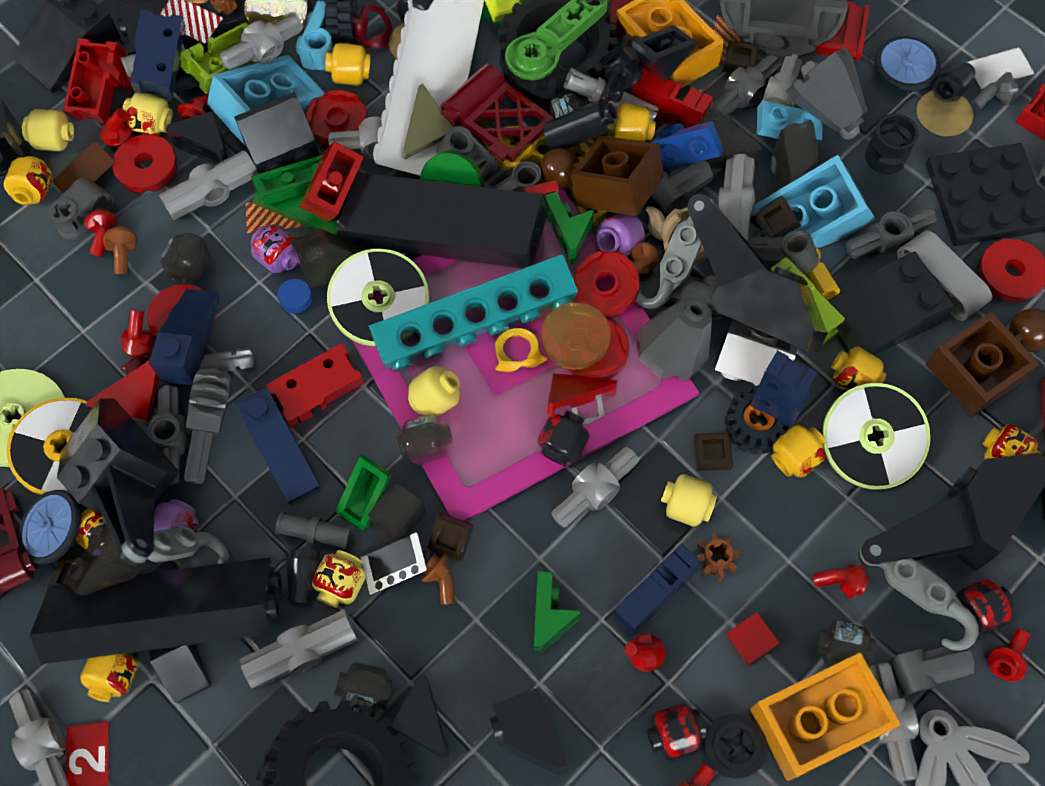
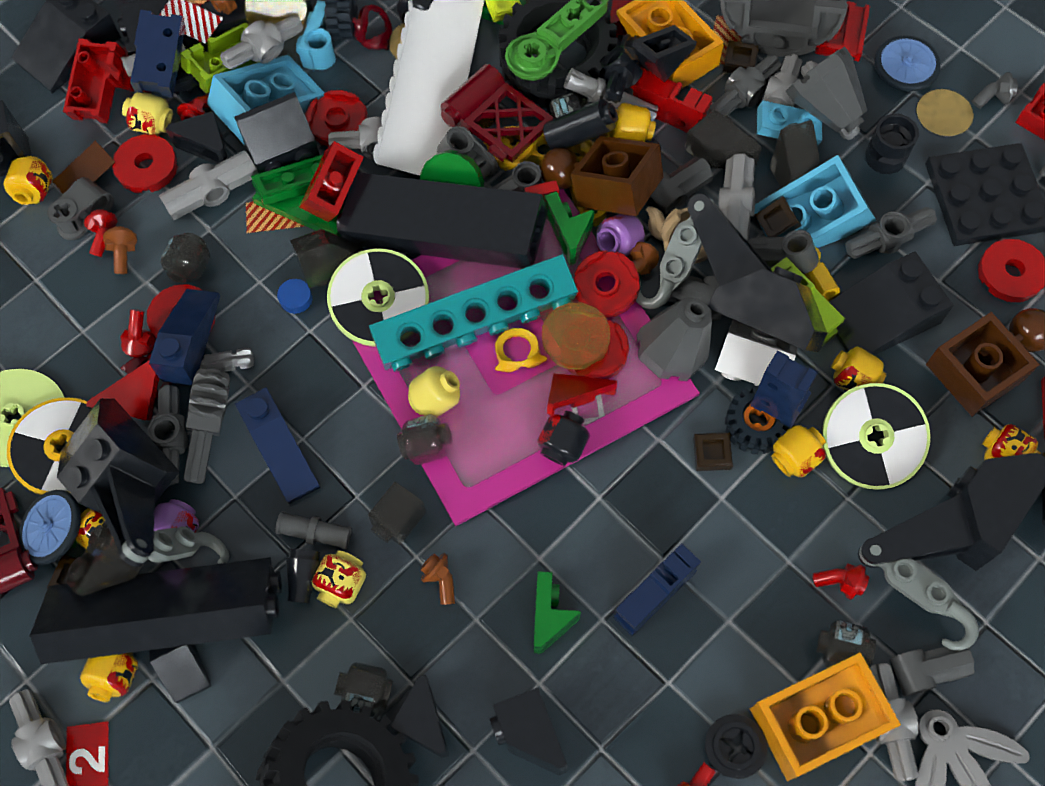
(47, 130): light yellow head -> none
(116, 129): red plate -> none
(273, 248): medium lavender head -> none
(298, 650): light grey piece -> none
(315, 384): red piece -> none
(348, 64): yellow head -> none
(363, 492): green slope -> none
(393, 563): black sticker -> none
(426, 124): olive tile -> none
(450, 536): dark brown tile -> none
(595, 487): light grey axle -> none
(646, 652): red plate -> none
(677, 731): head -> none
(688, 145): blue plate -> none
(689, 500): light yellow head -> none
(714, 546): dark orange gear -> none
(752, 639): red tile -> none
(952, 83): black cone -> none
(956, 279): light grey beam -> none
(988, 604): head -> none
(992, 67): white sticker -> none
(1010, 658): red plate -> none

